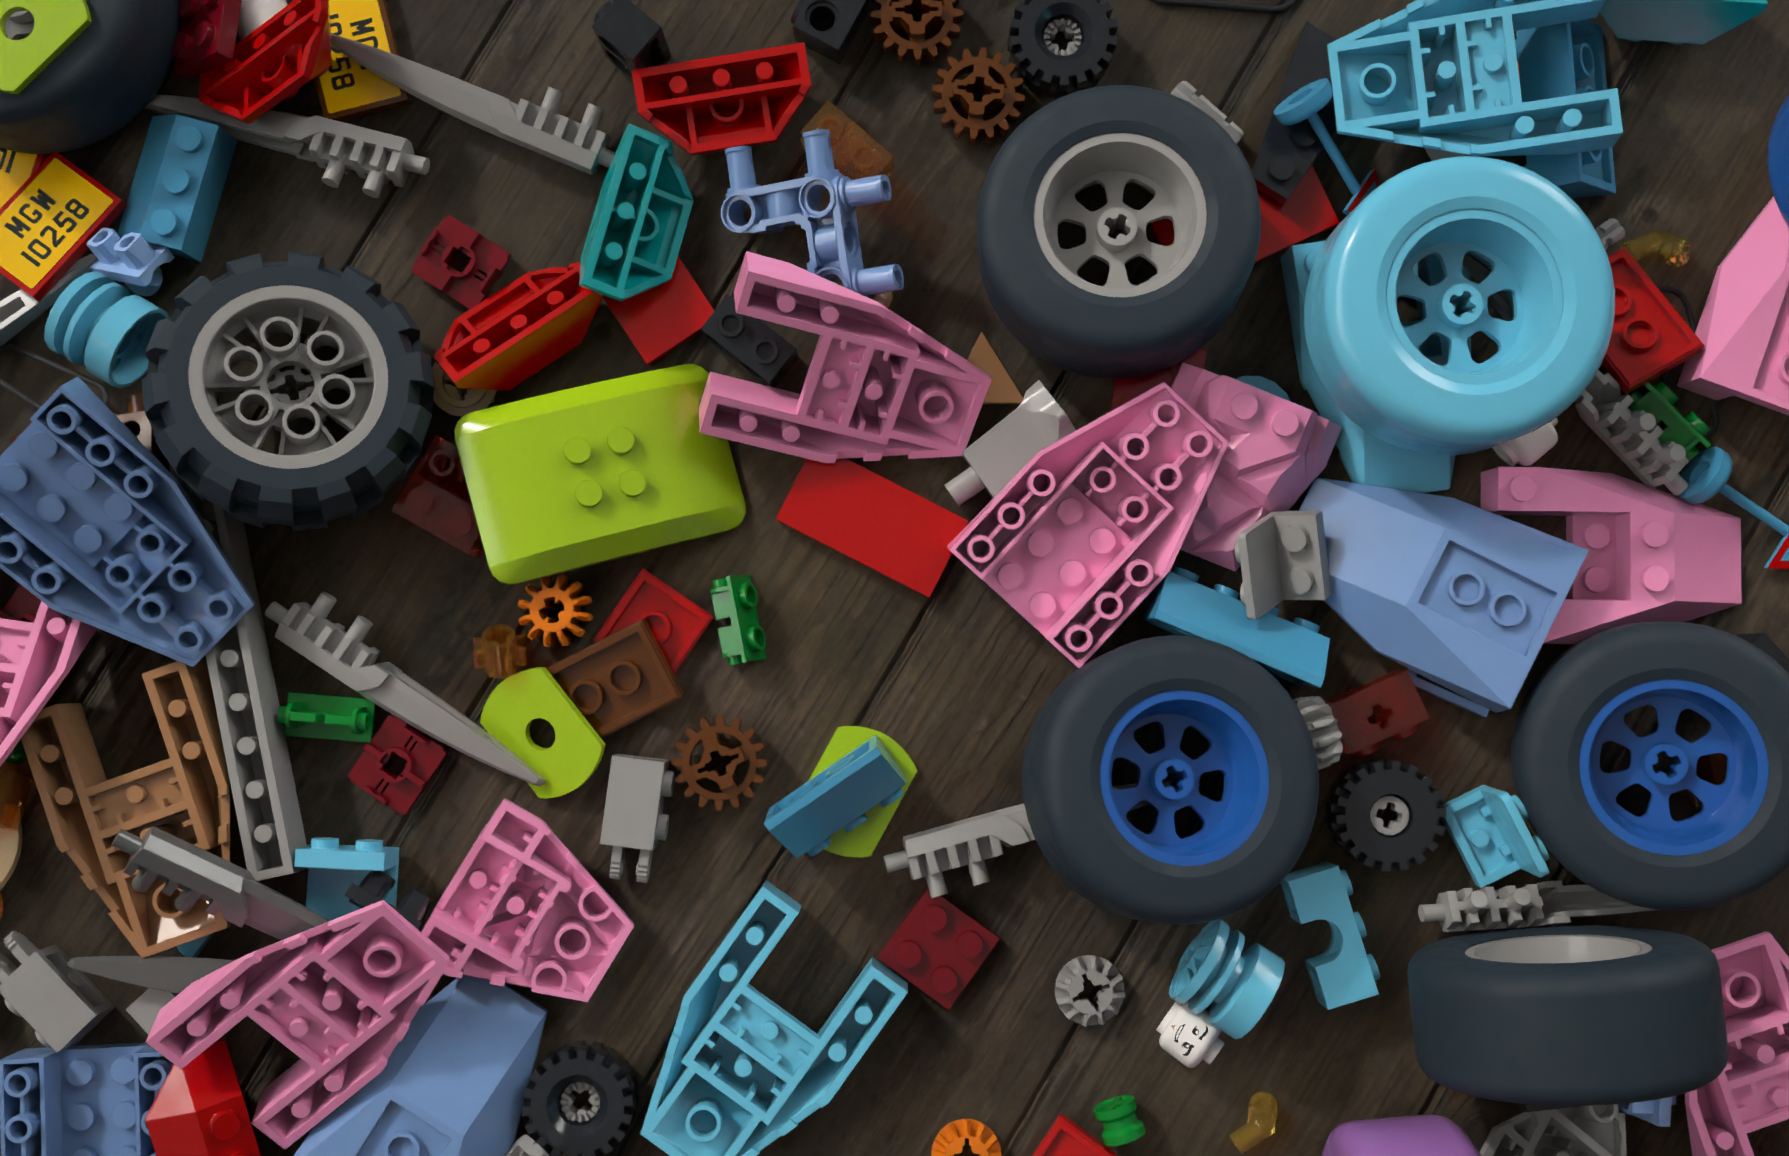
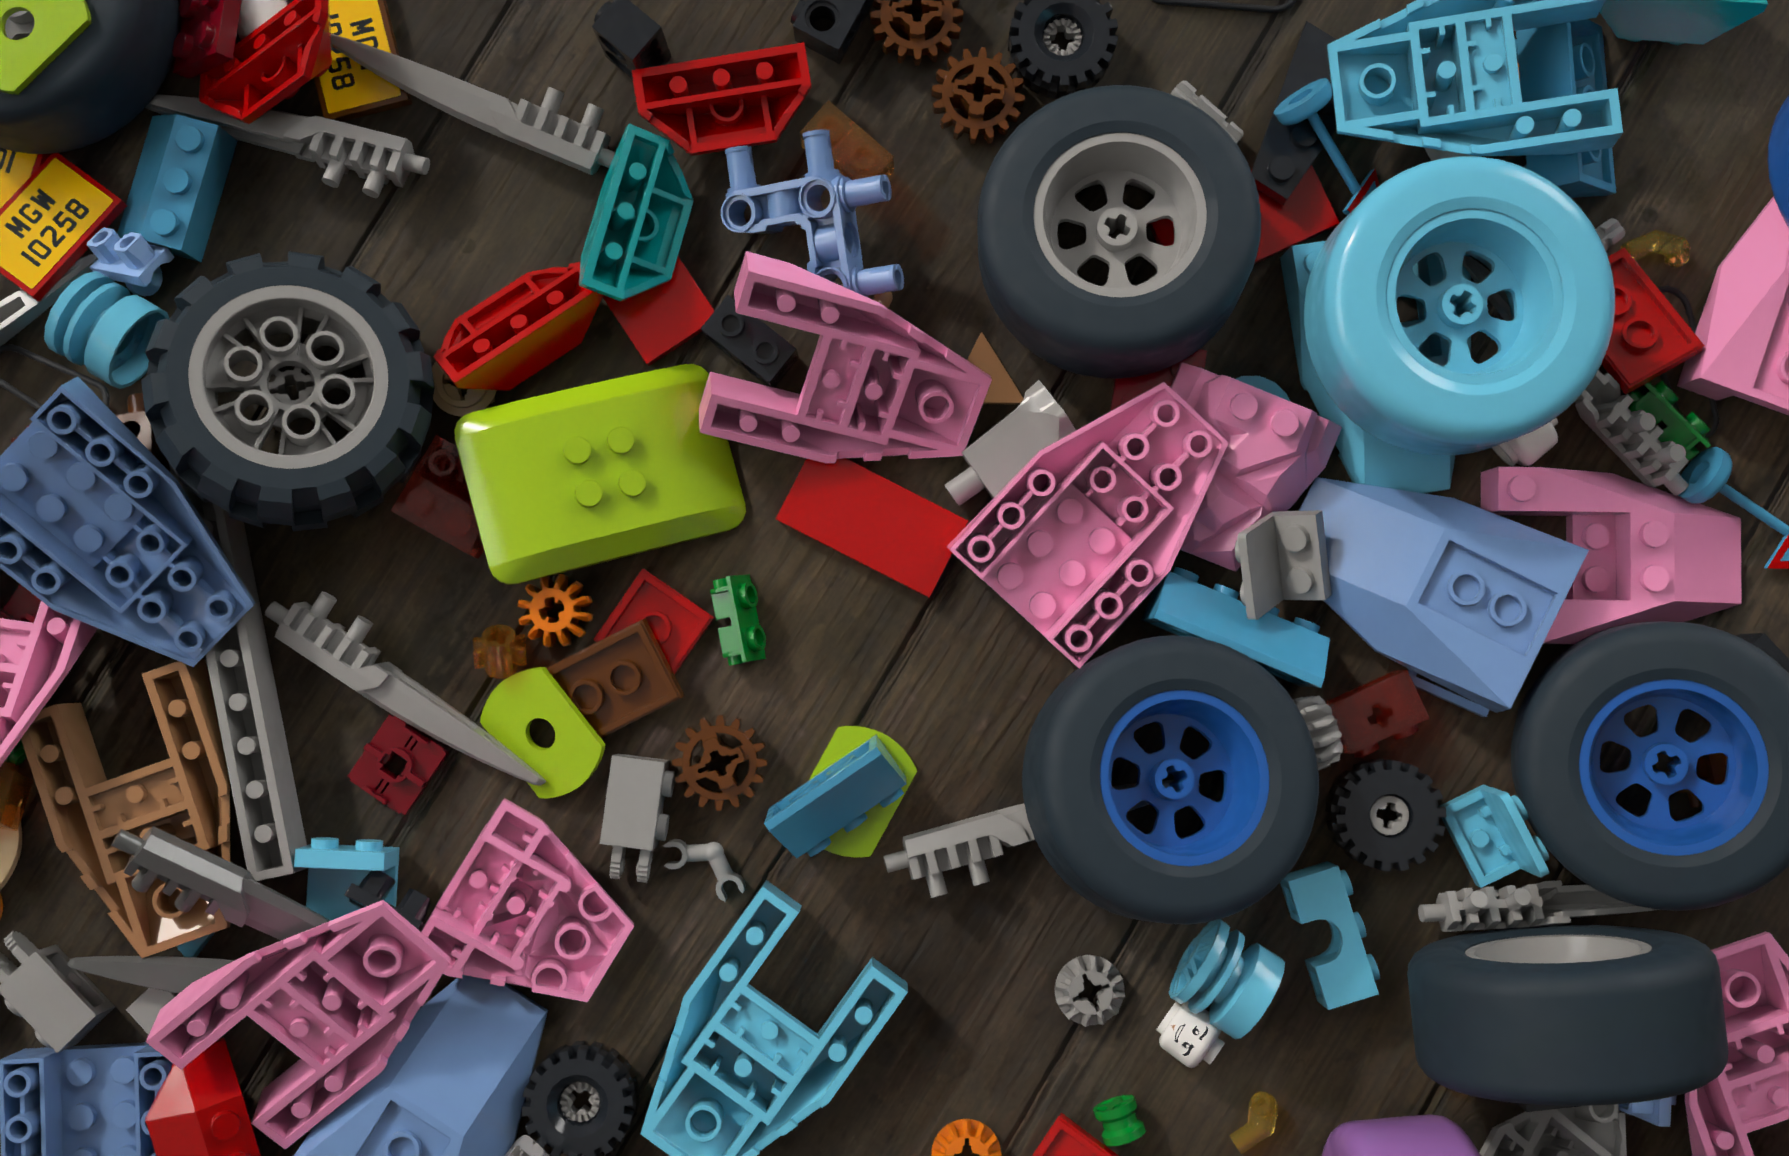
(328, 717): green hinge -> none
(458, 239): dark red piece -> none
(709, 852): none -> light grey arm
(938, 948): dark red plate -> none

